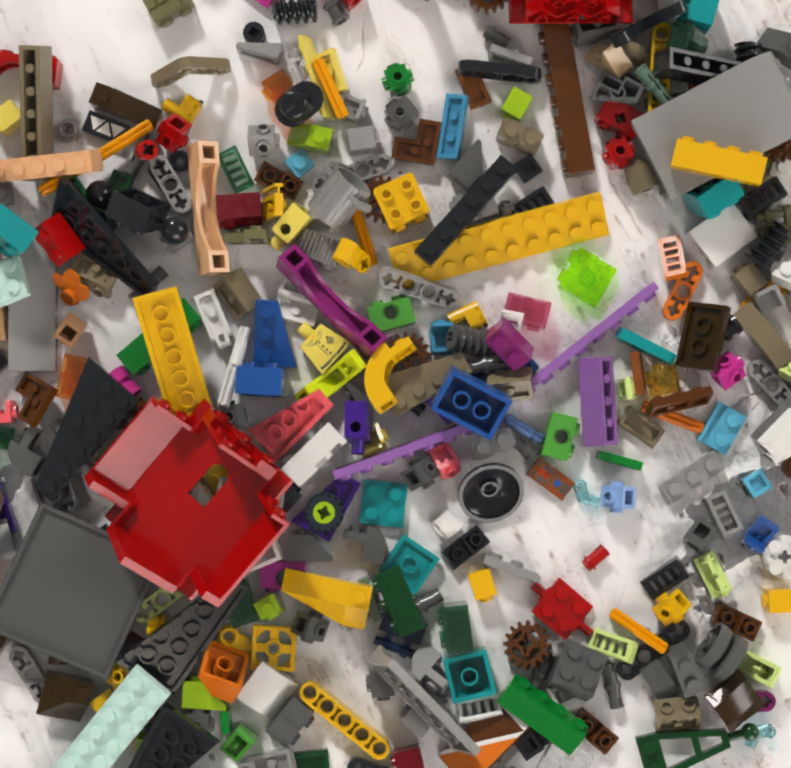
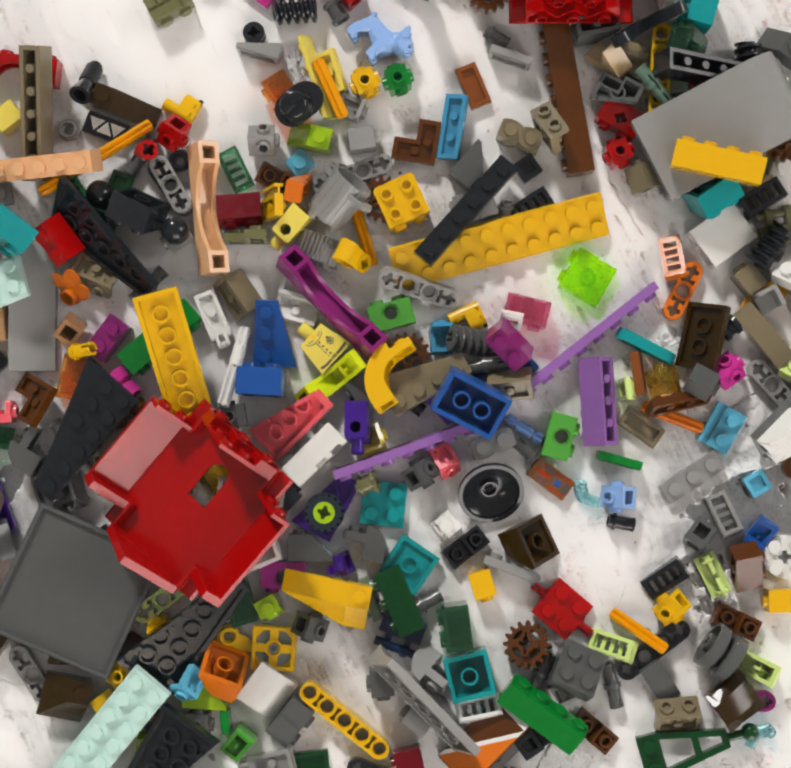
(77, 351): none -> yellow pin
(82, 90): none -> black piece
(110, 337): none -> magenta brick
(189, 65): dark tan beam -> none
(189, 684): none -> medium azure bracket
(297, 188): none -> orange slope
(342, 564): none -> dark purple plate
(365, 90): none -> yellow brick
(367, 483): none -> olive brick
(382, 39): none -> light blue animal
(400, 106): dark grey brick -> none
(499, 71): black beam -> none
(516, 104): lime brick -> none
(529, 542): none -> dark brown slope
(550, 124): none -> dark tan bracket
(595, 557): red pin -> none
(620, 522): none -> black pin
(684, 669): dark grey brick -> none
(702, 382): none -> dark grey brick
(746, 566): none -> brick

